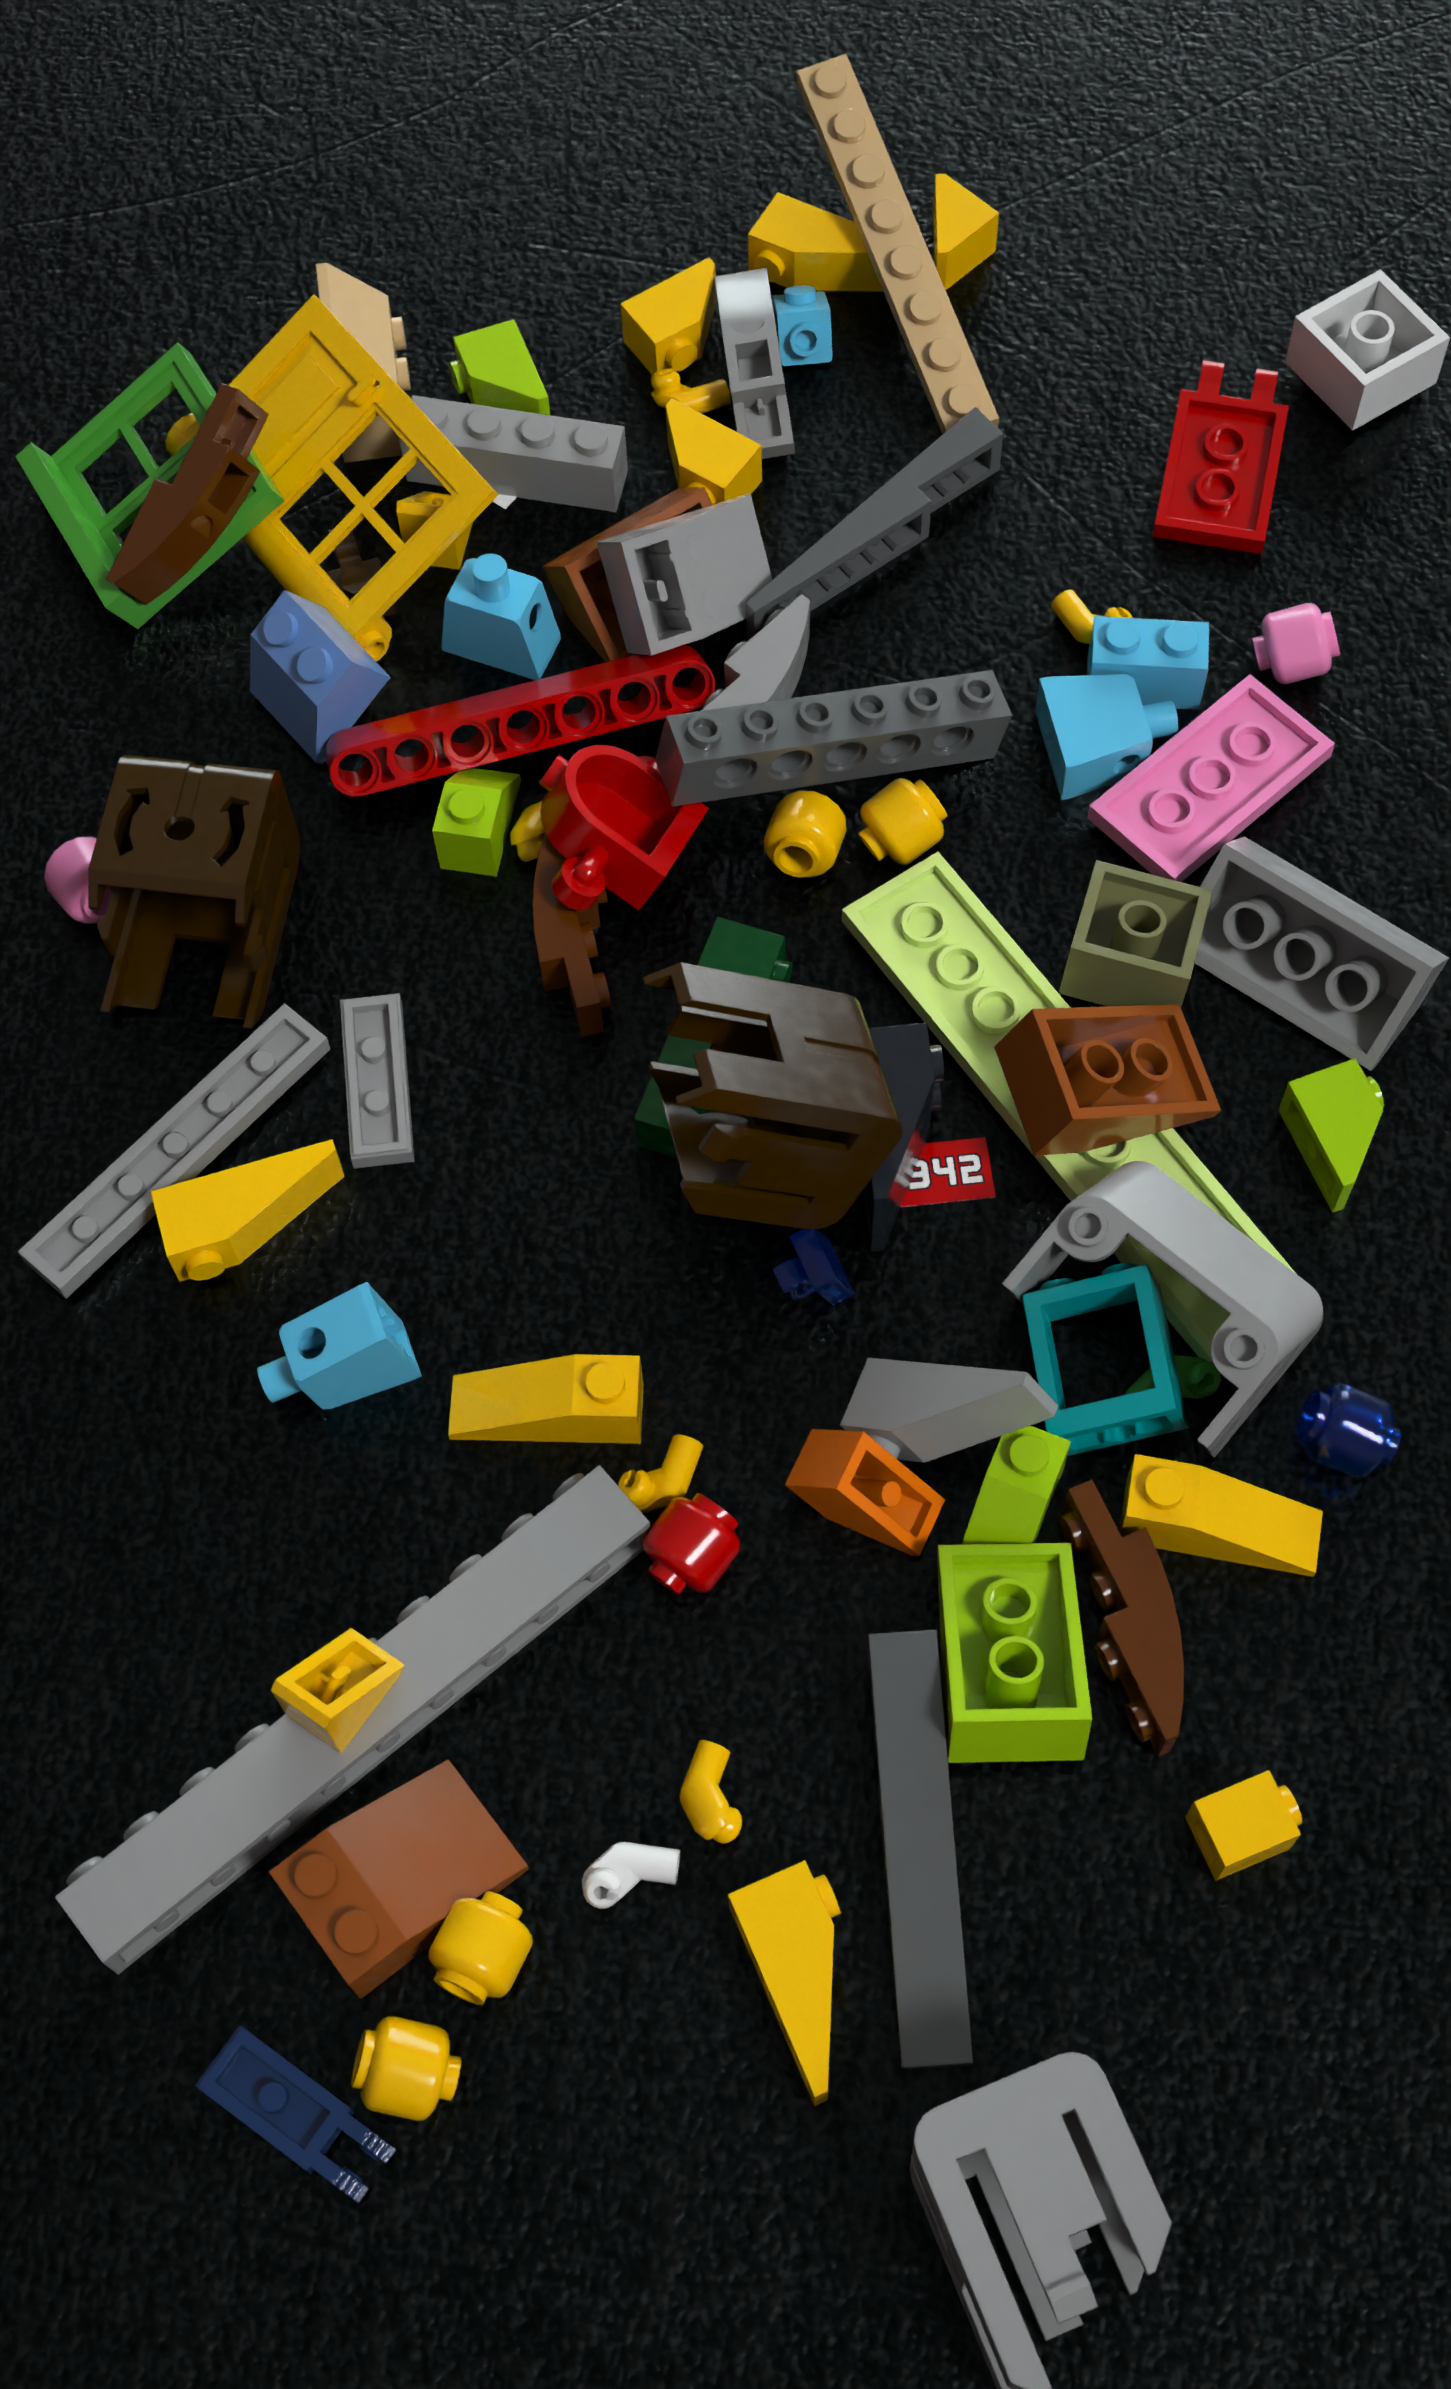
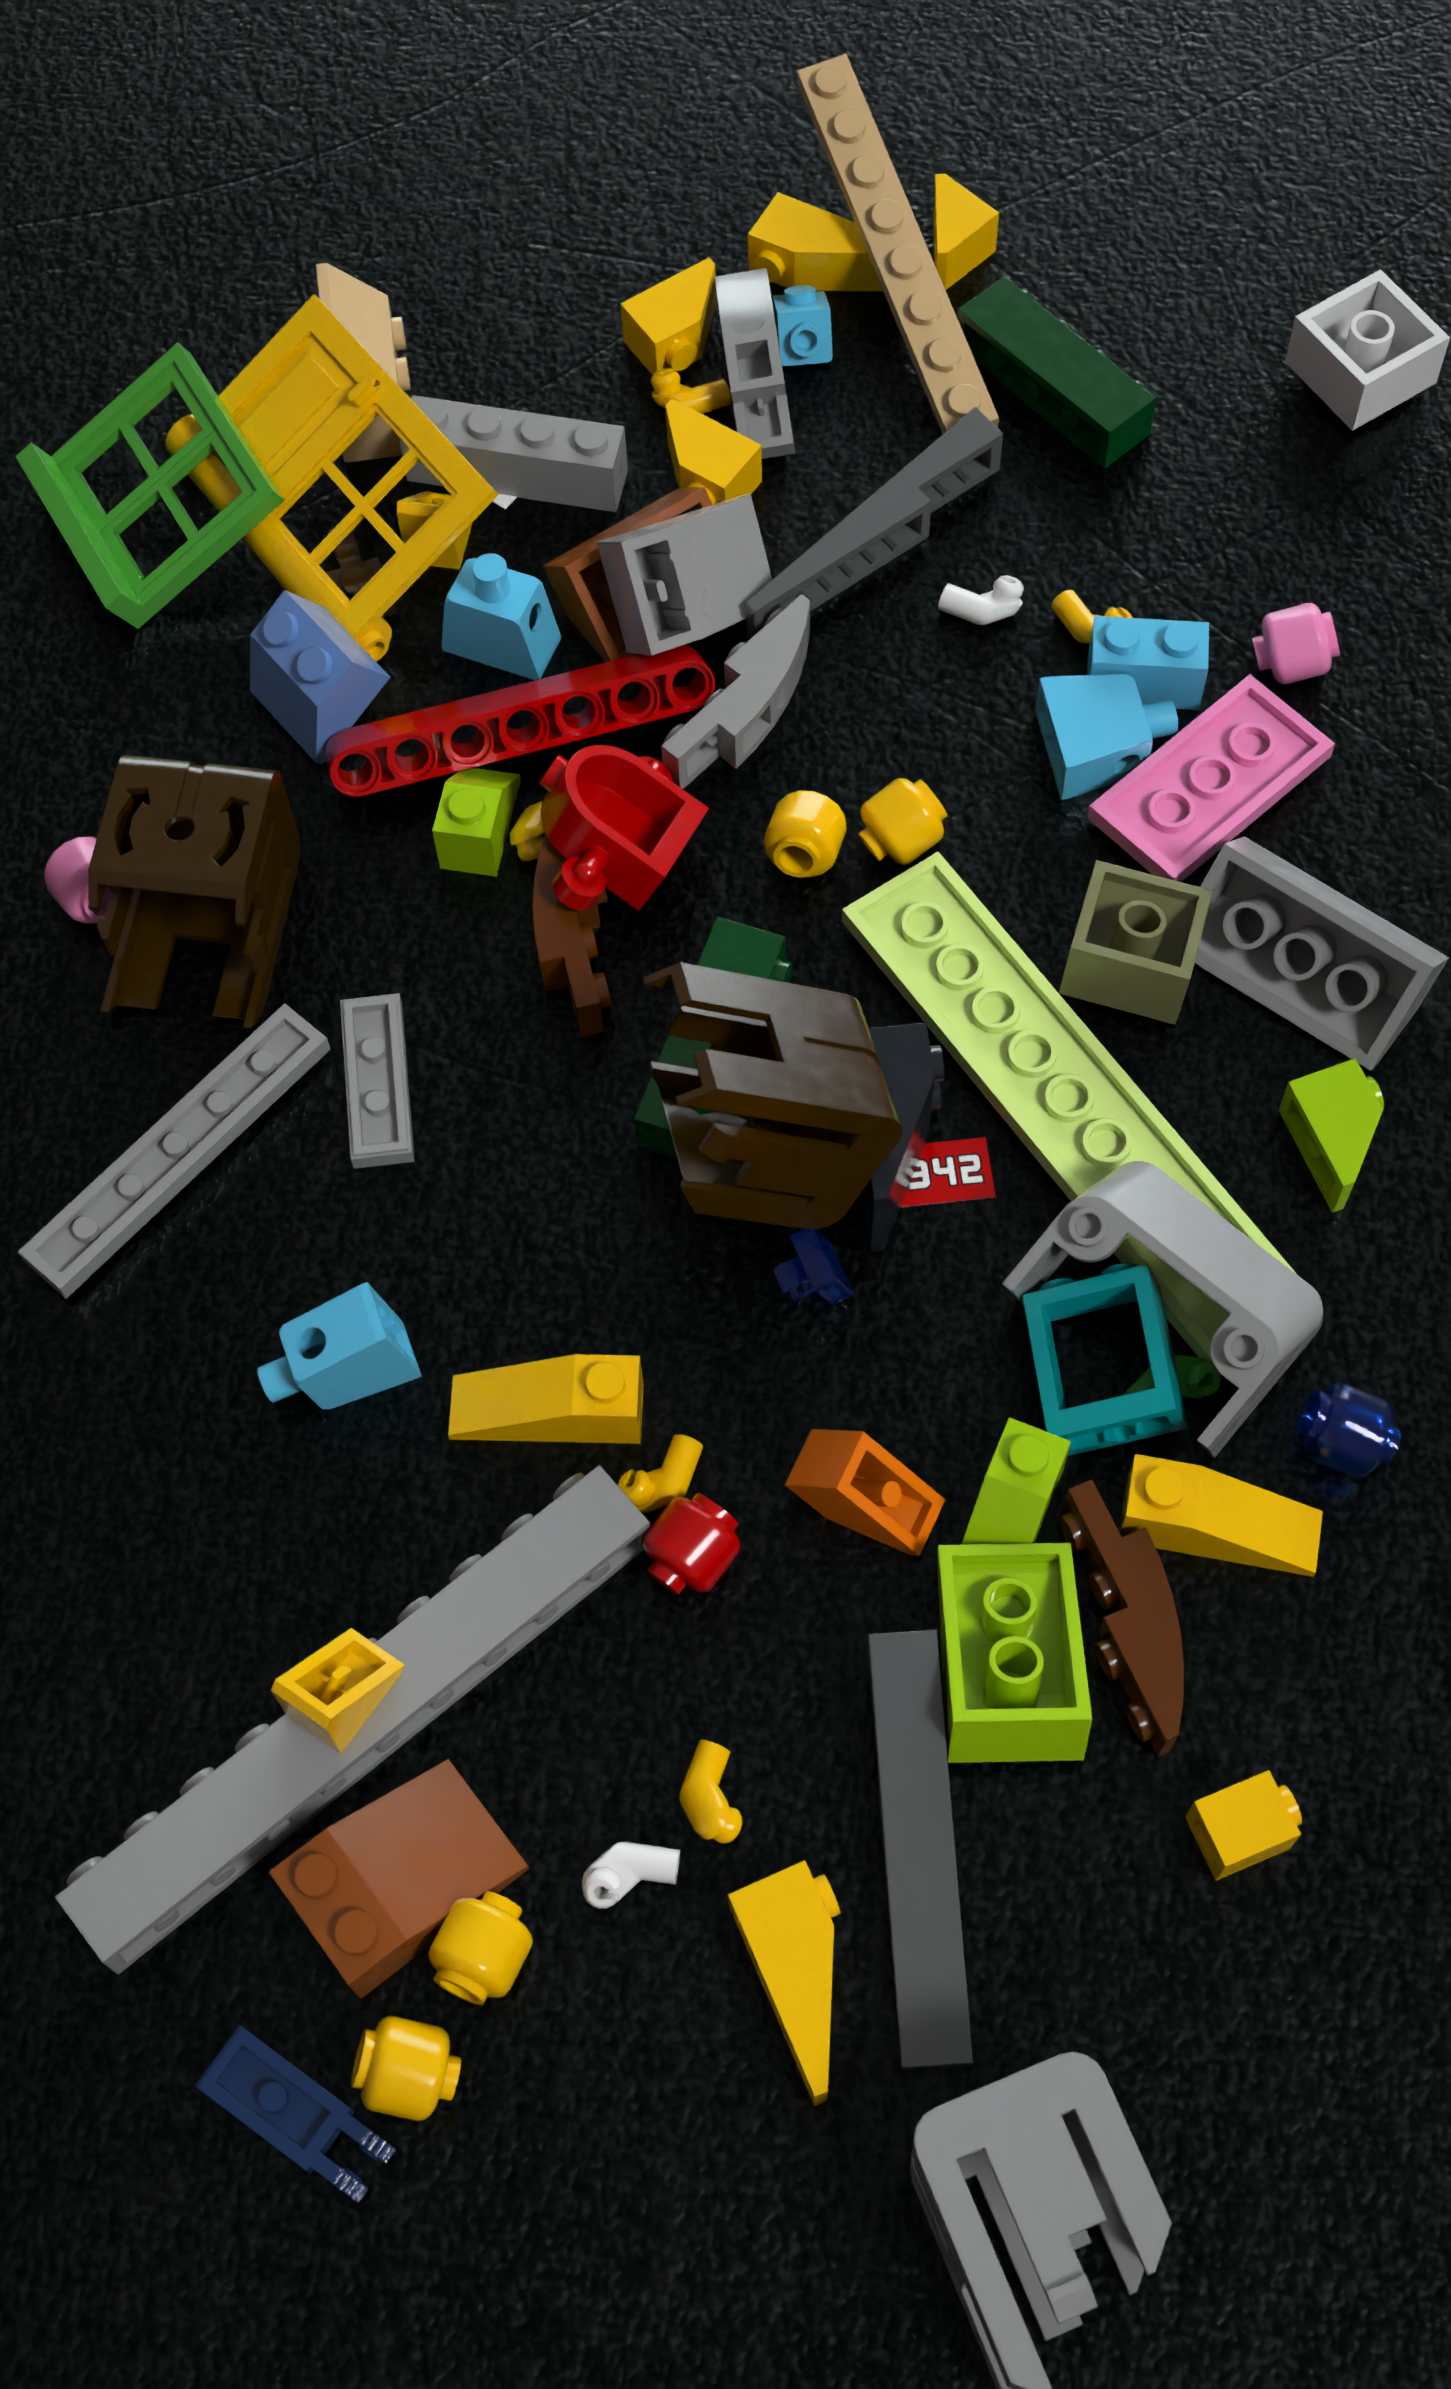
(188, 517): reddish brown slope -> none
(235, 1211): yellow slope -> none
(498, 370): lime slope -> none
(831, 737): dark grey brick -> none
(939, 1409): light grey slope -> none
(983, 608): none -> white arm
(1056, 372): none -> dark green brick
(1103, 1075): dark orange slope -> none
(1222, 464): red tile -> none

